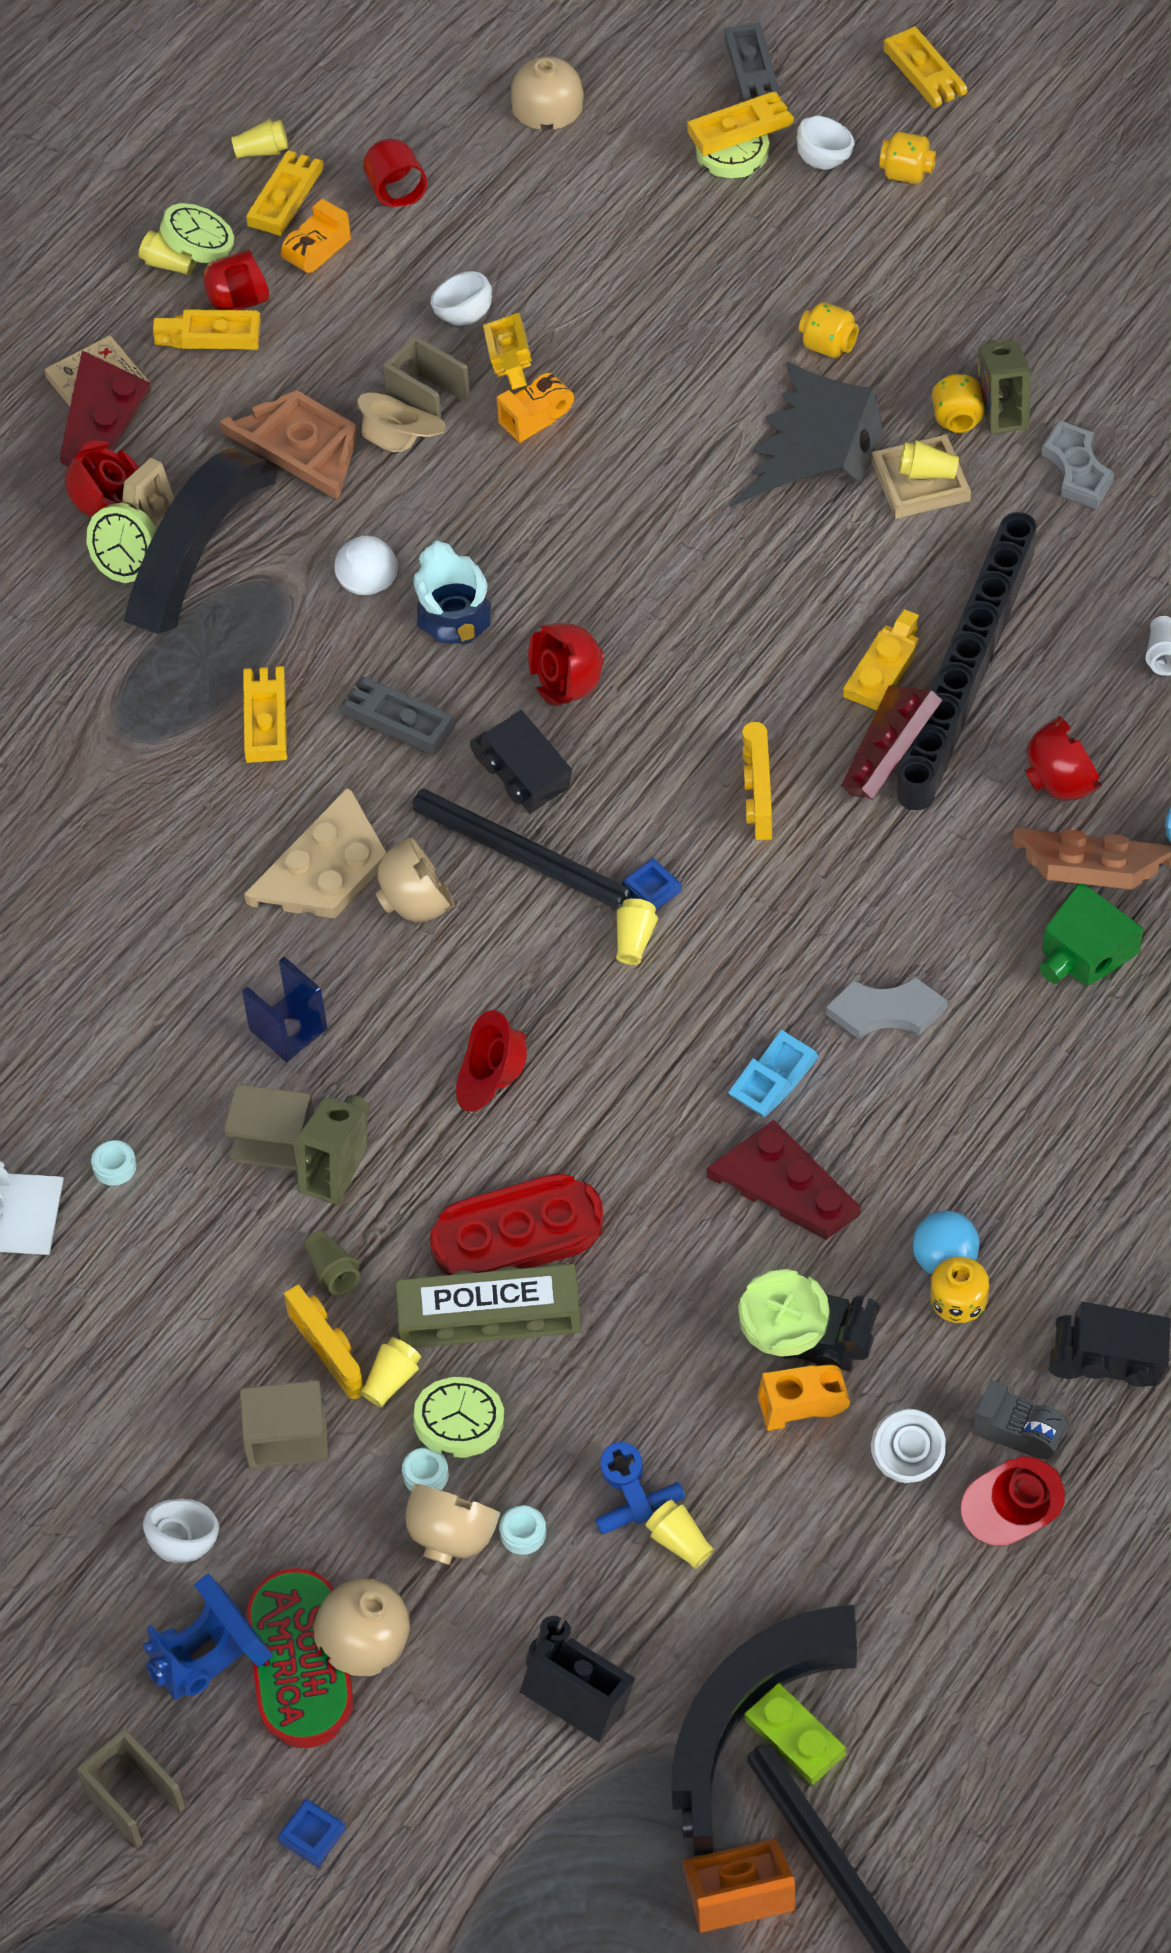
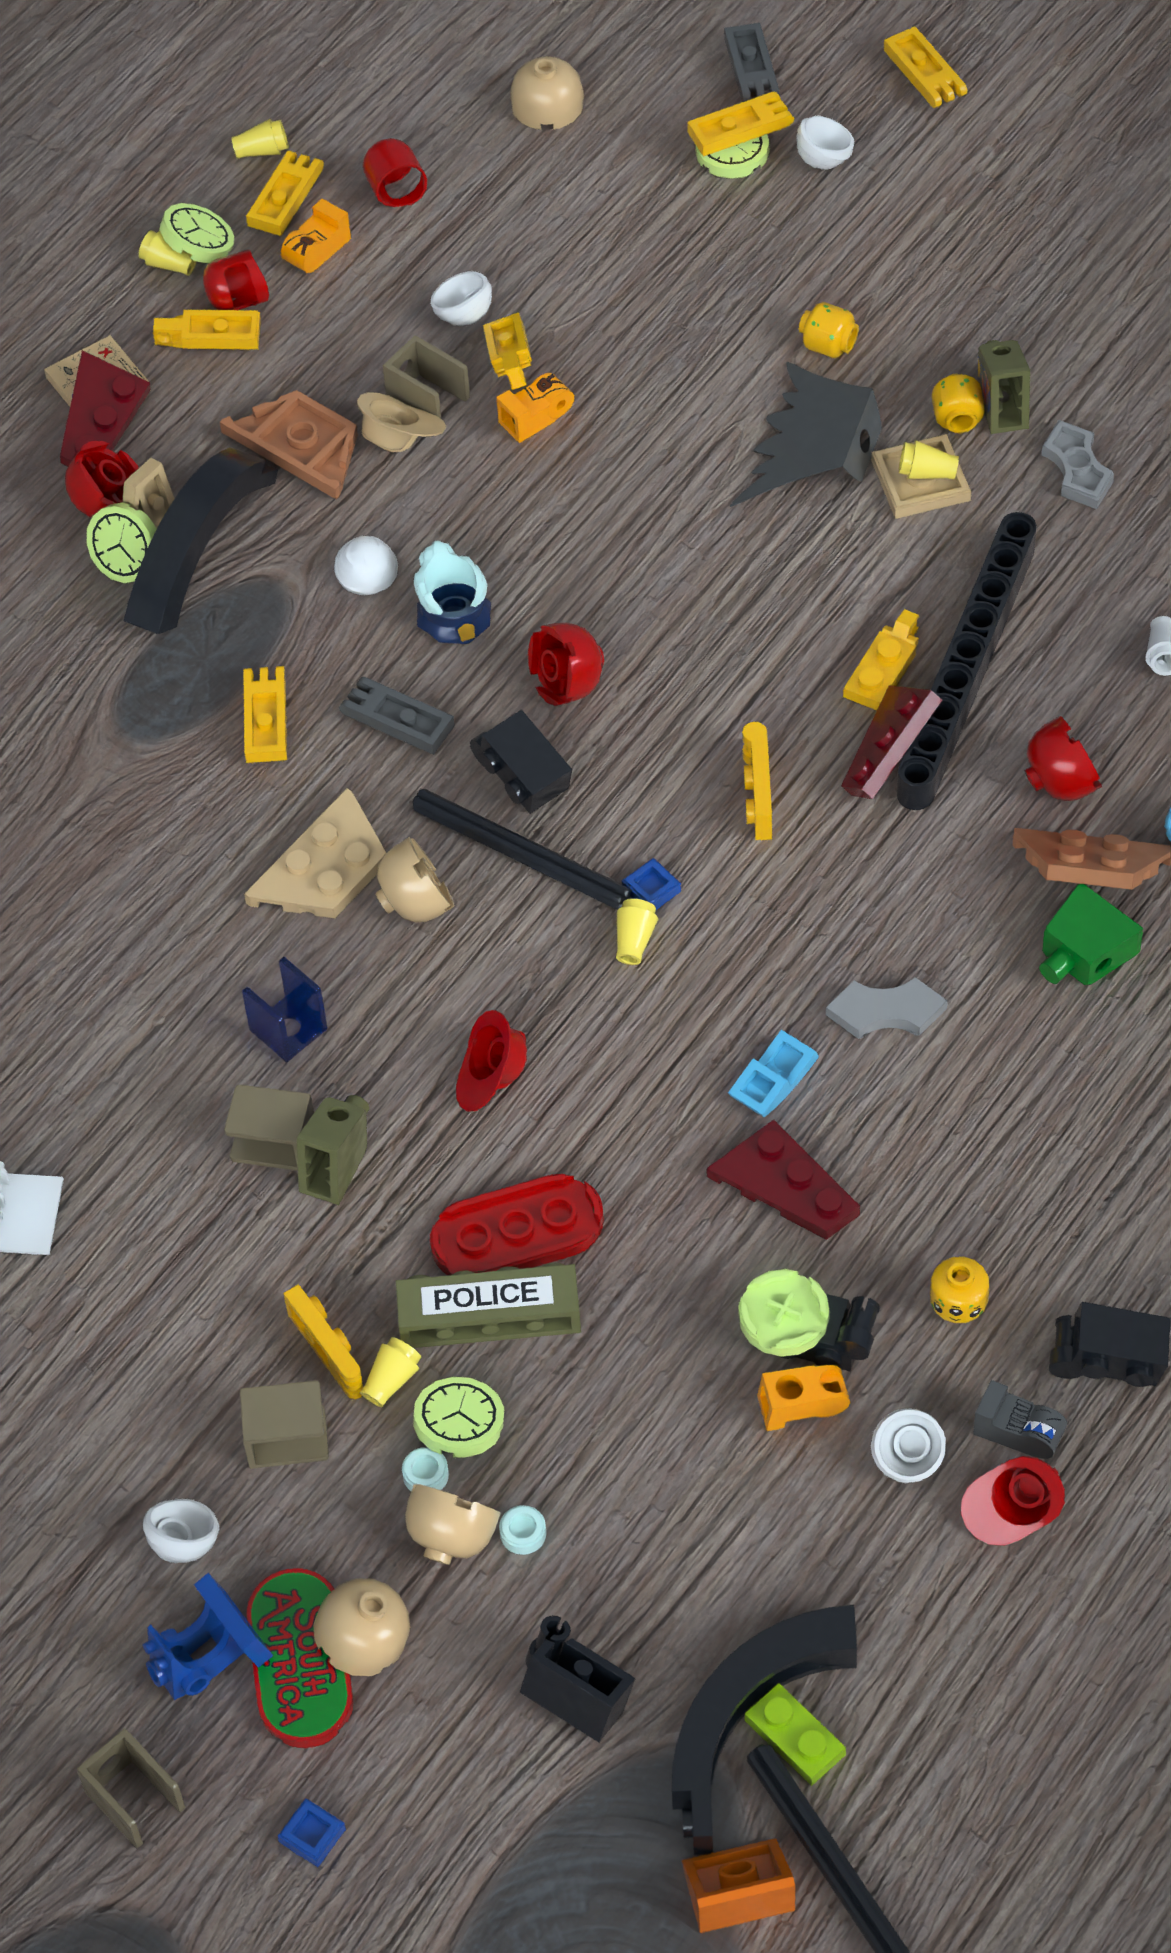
(113, 1162): light aqua tile -> none
(333, 1265): olive cone -> none
(639, 1506): blue piece -> none
(678, 1532): light yellow cone -> none
(907, 157): yellow head -> none
(942, 1237): medium azure hair -> none

